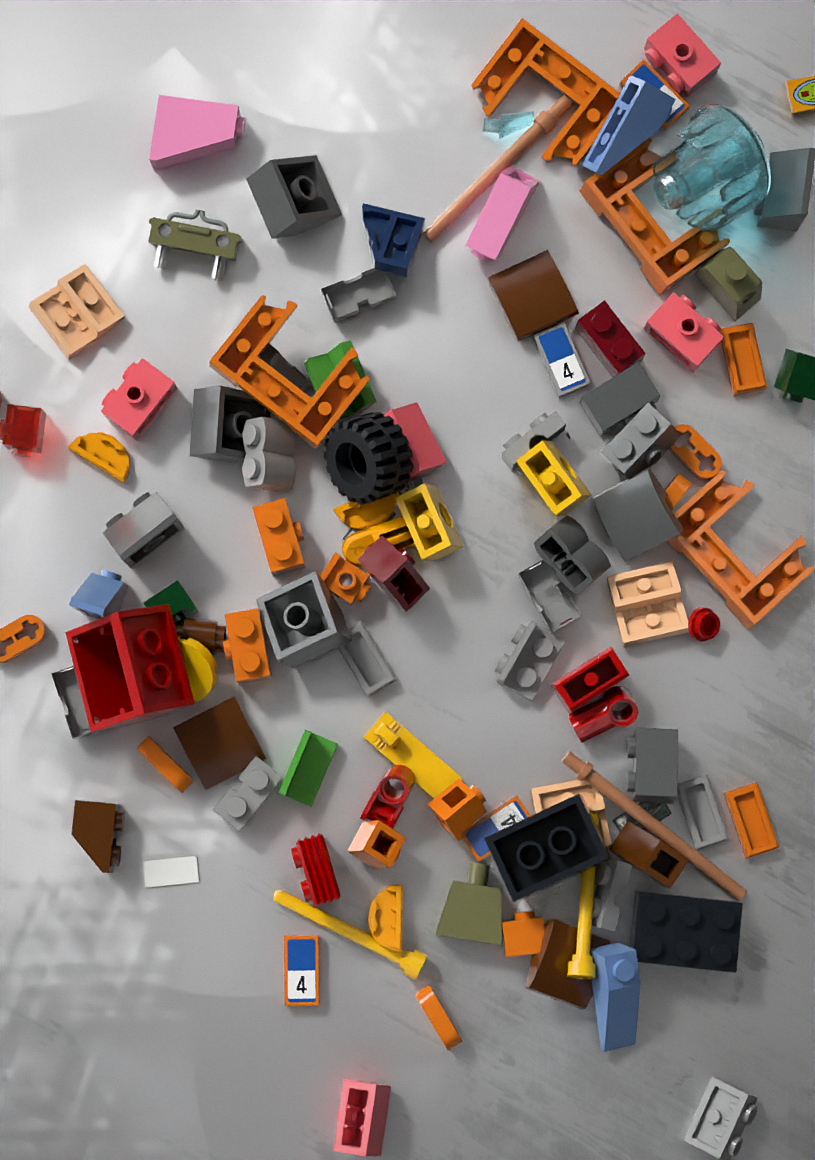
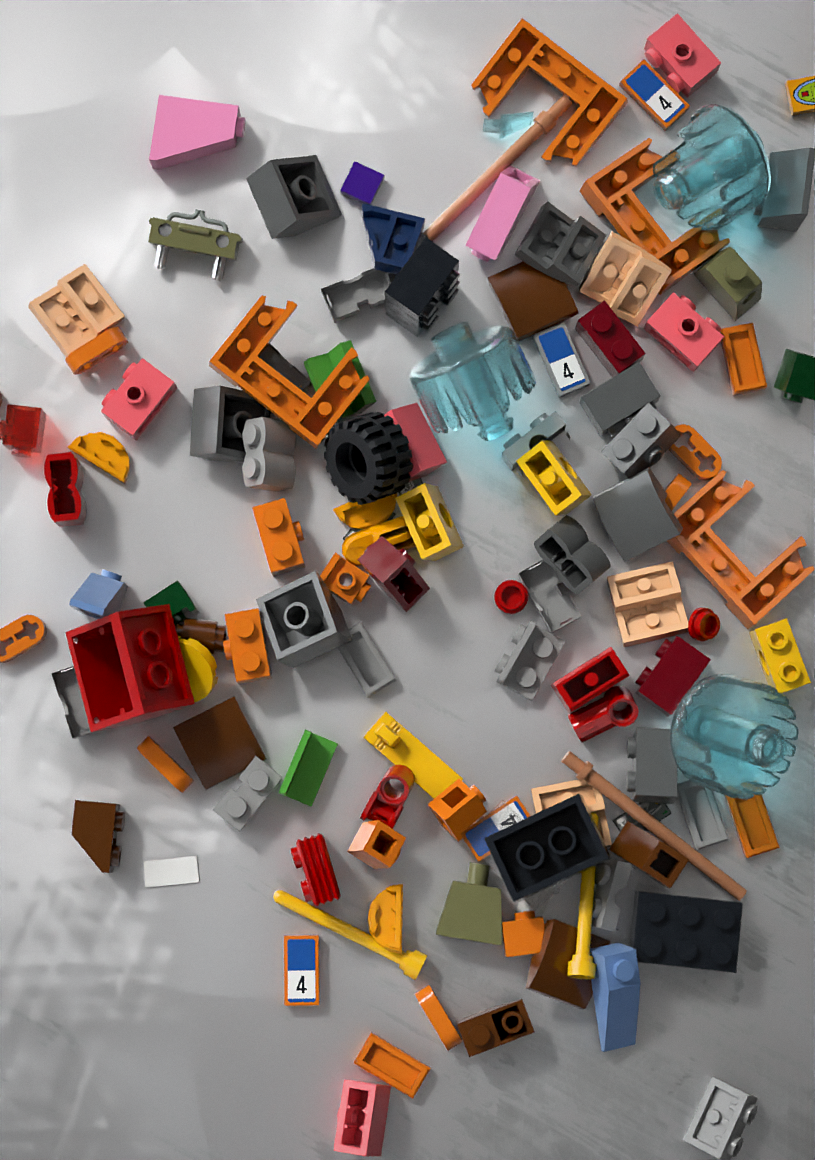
(64, 500): none -> red brick
(96, 350): none -> orange beam
(142, 528): dark grey slope -> none
(362, 183): none -> dark purple tile
(392, 1065): none -> orange tile
(422, 288): none -> black brick
(471, 377): none -> clear light blue piece
(494, 1027): none -> reddish brown slope
(511, 597): none -> red plate
(560, 245): none -> dark grey slope
(625, 278): none -> light nougat slope
(632, 120): medium blue slope -> none
(672, 675): none -> dark red brick
(733, 735): none -> clear light blue piece
(779, 656): none -> yellow brick

